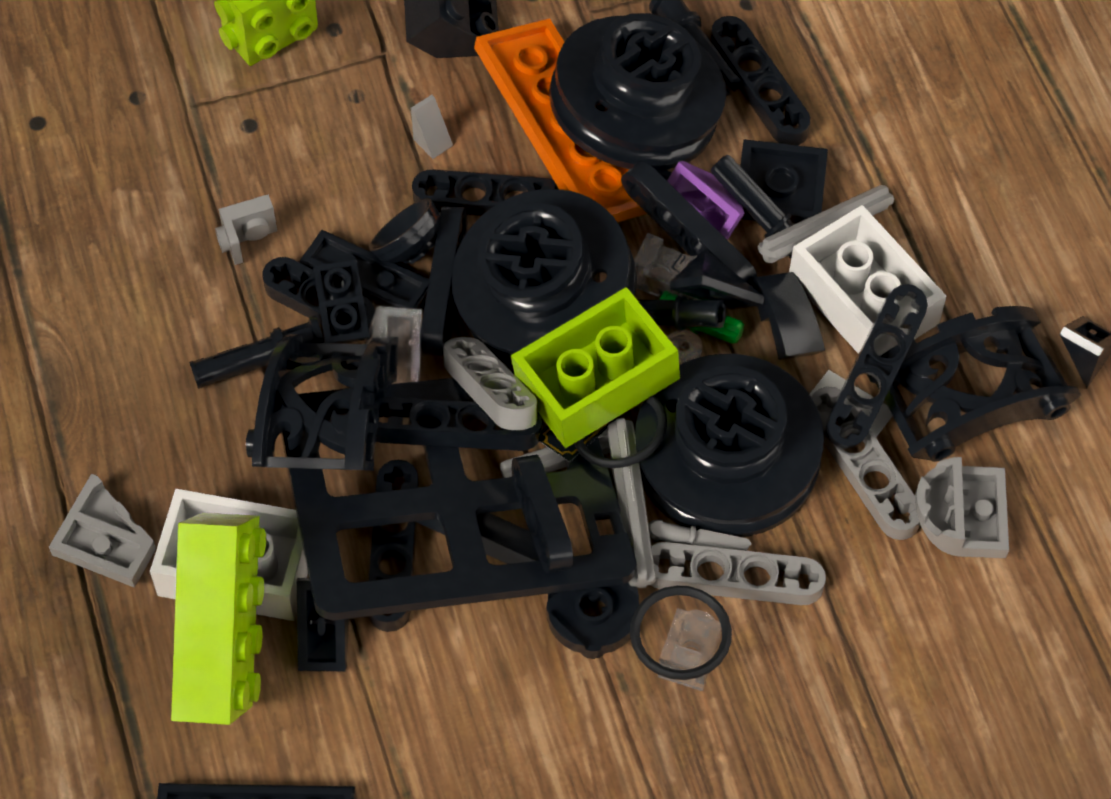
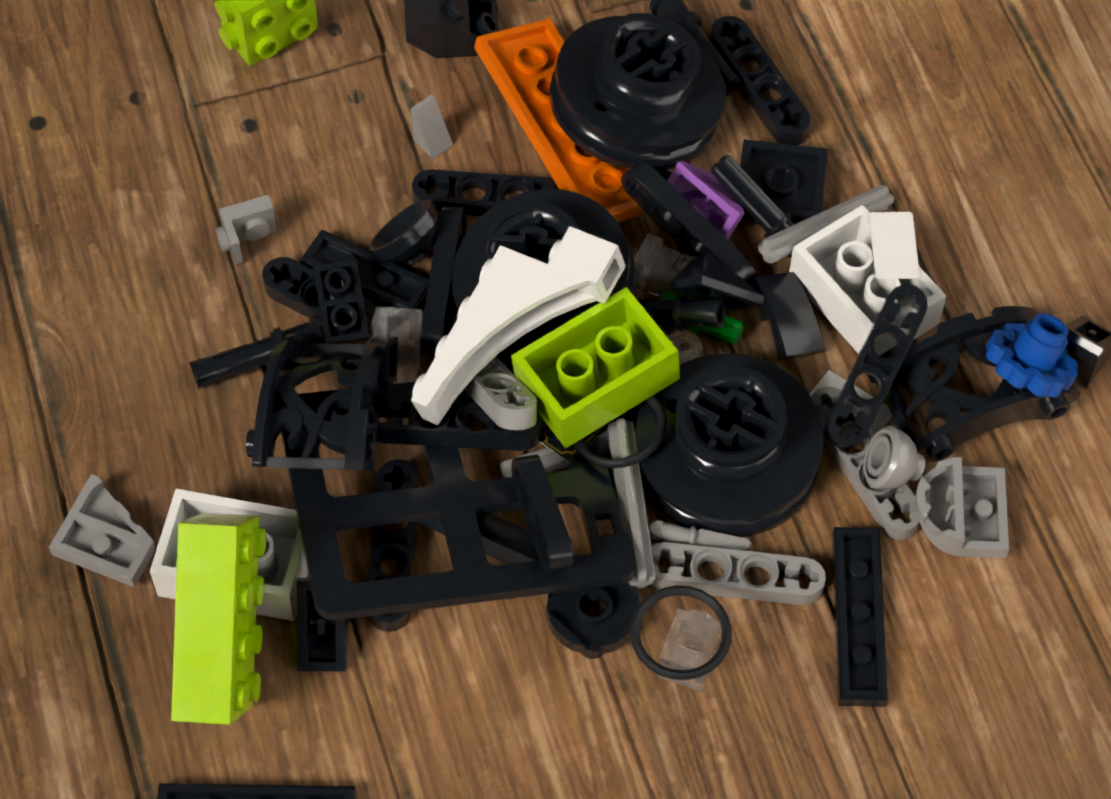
(511, 300): none -> white arch
(859, 617): none -> black tile
(892, 460): none -> light grey brick
(894, 245): none -> white sticker
(1034, 355): none -> blue plant

